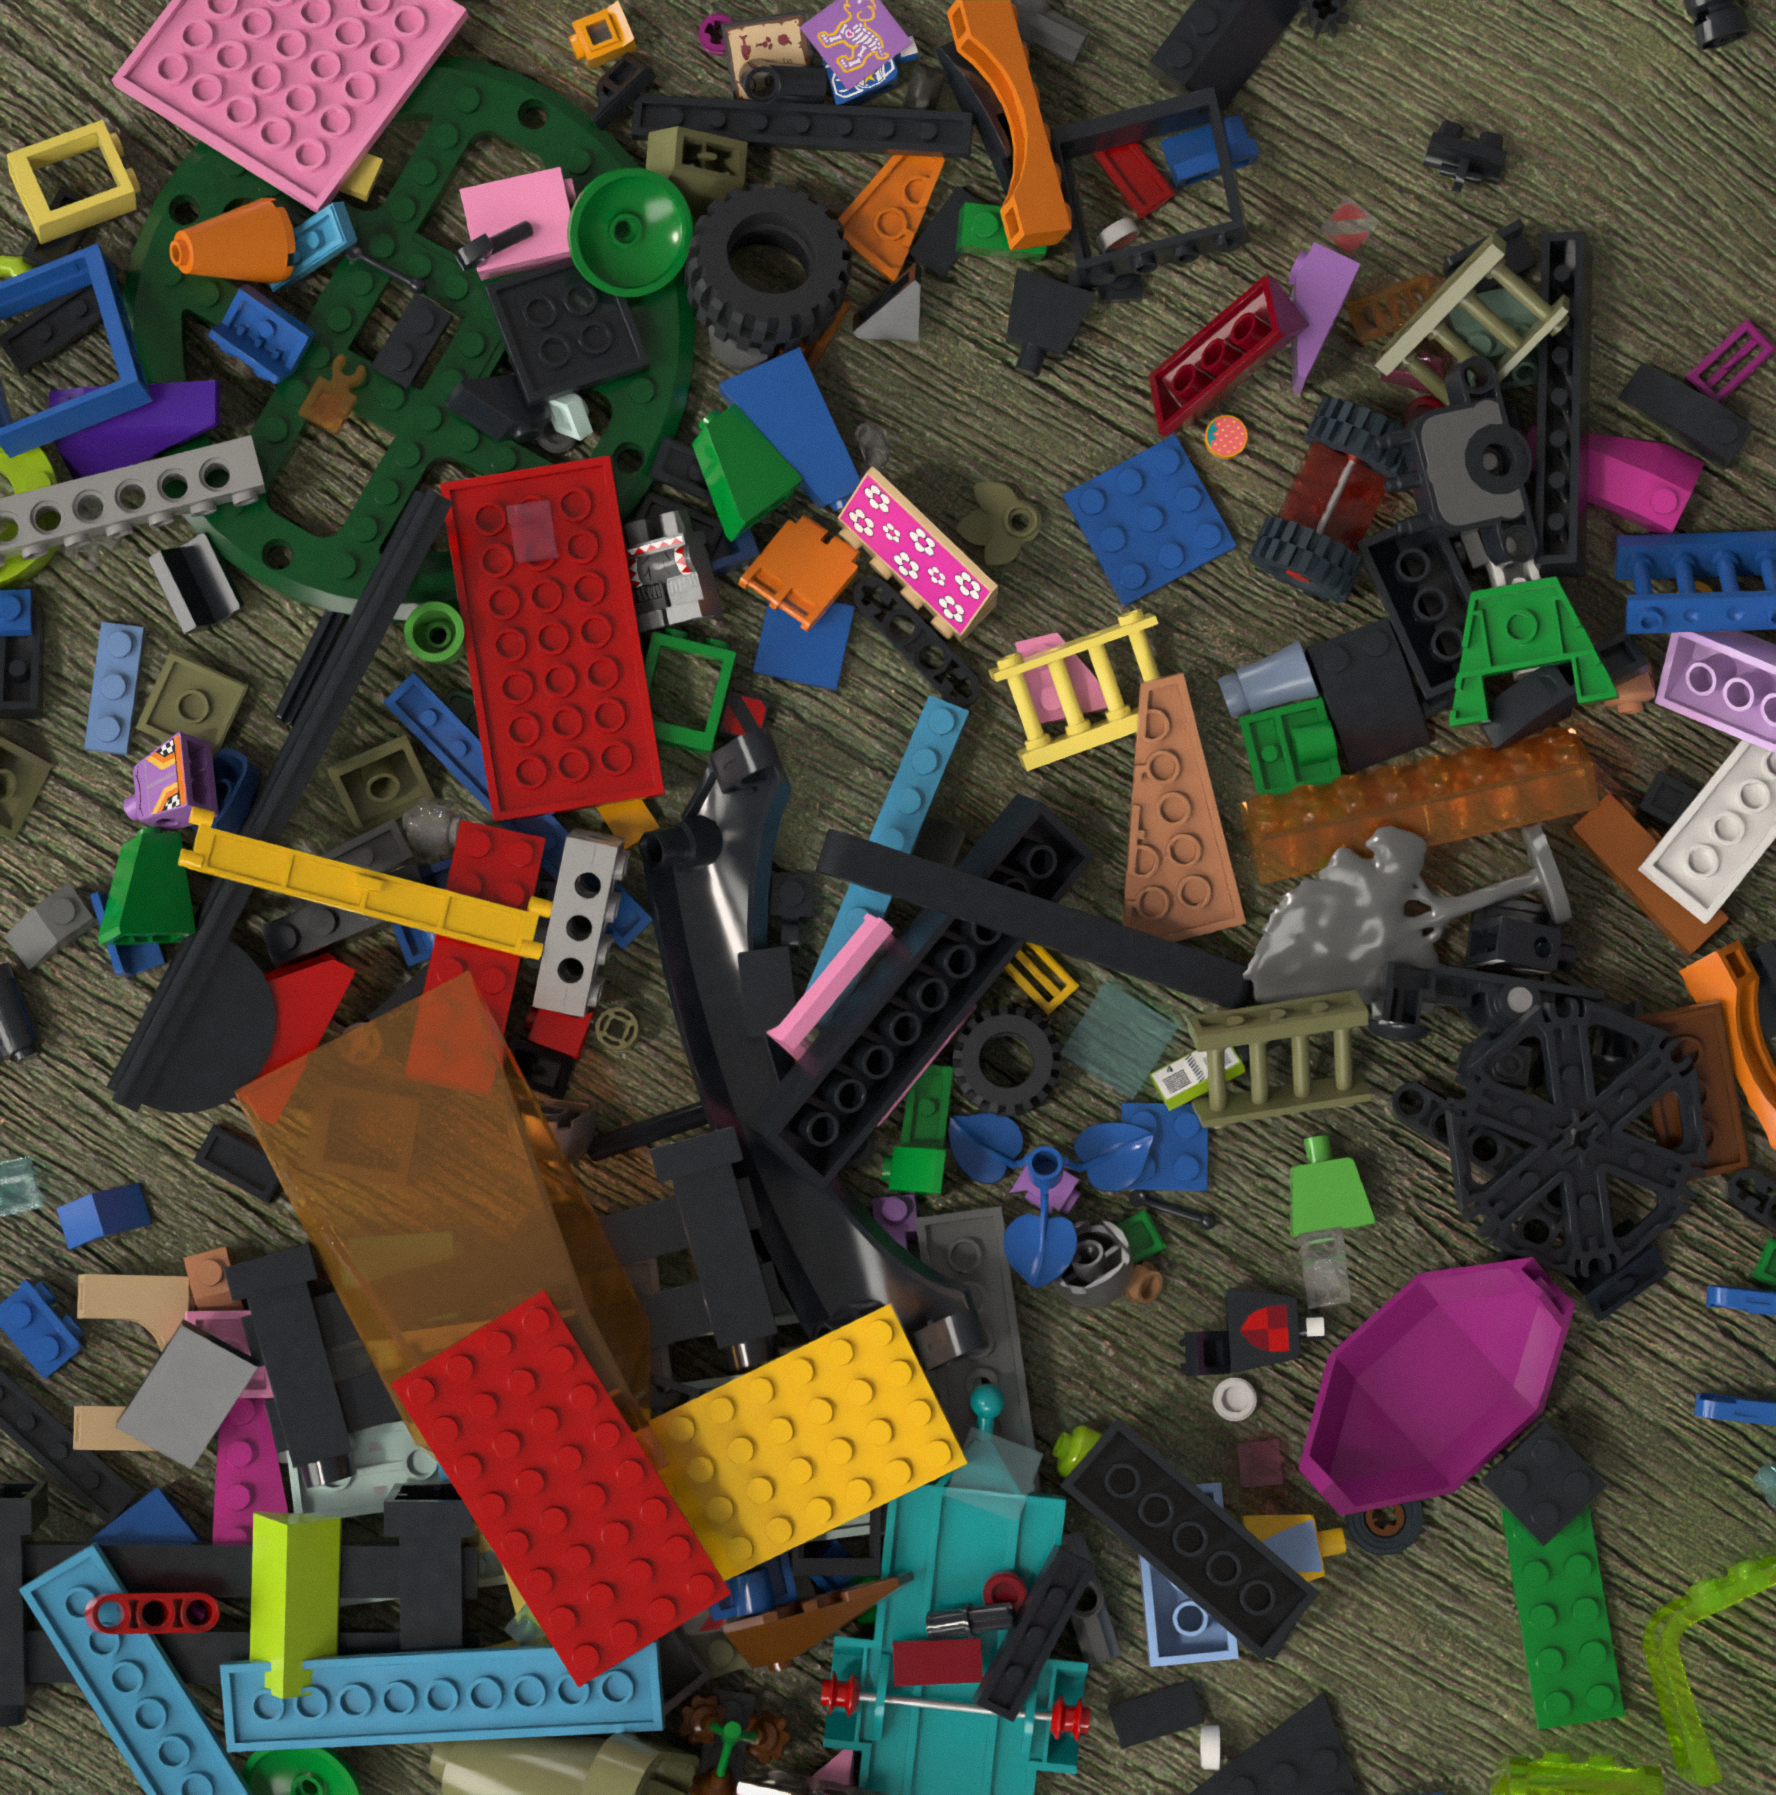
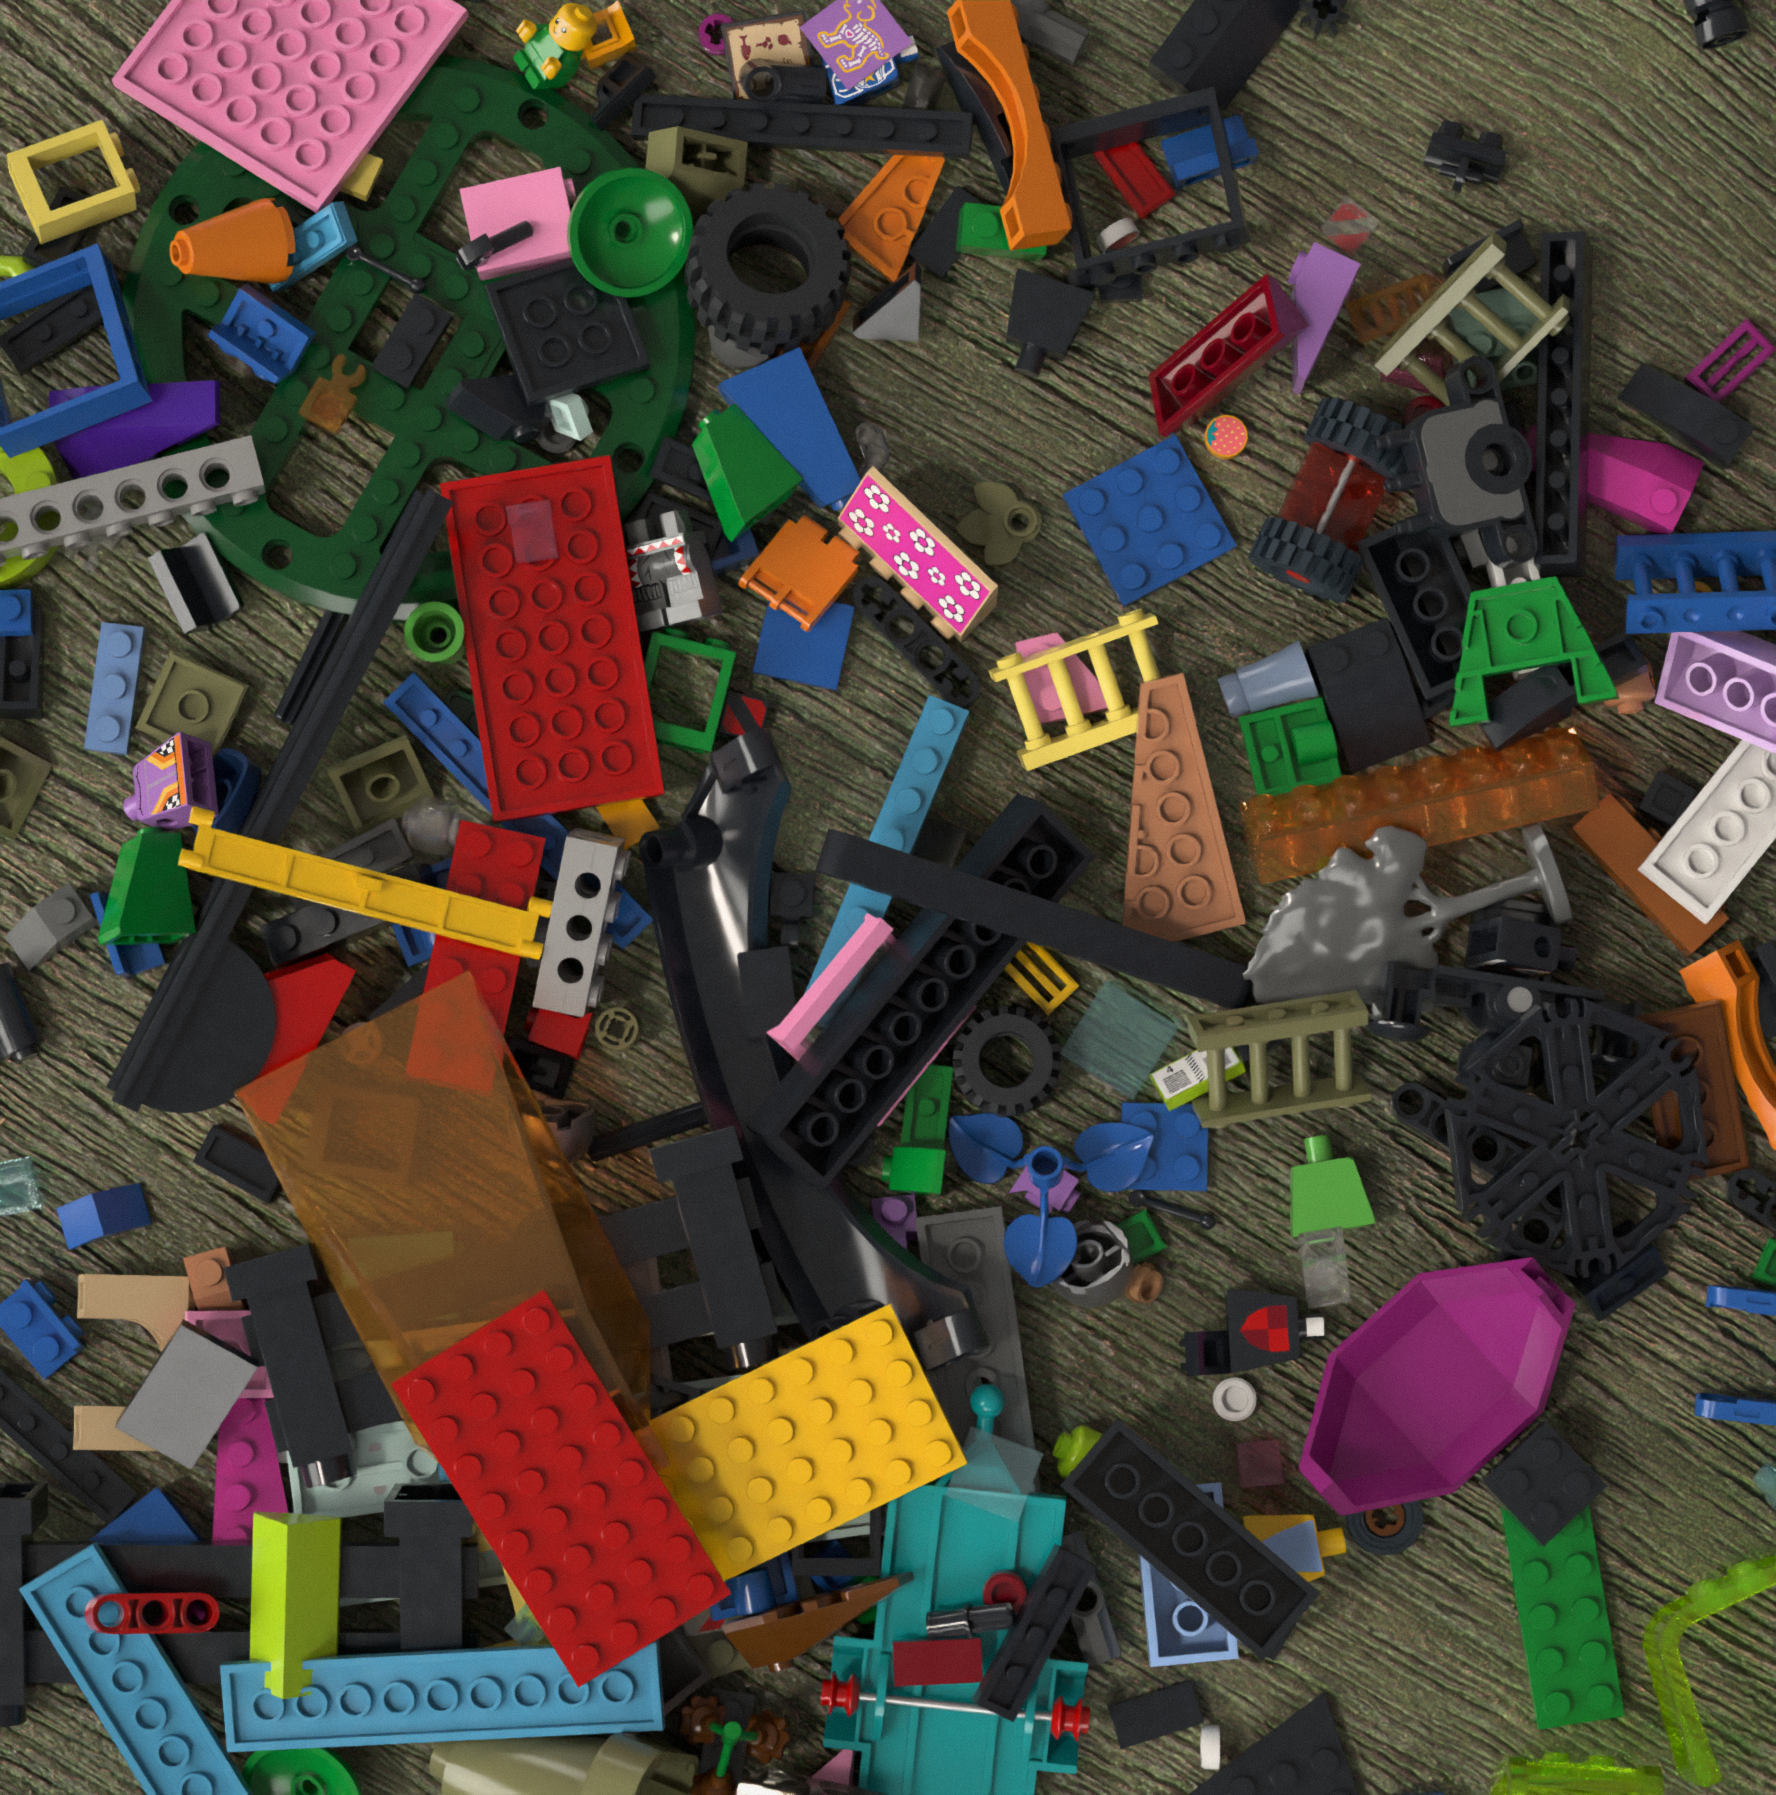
(555, 46): none -> piece

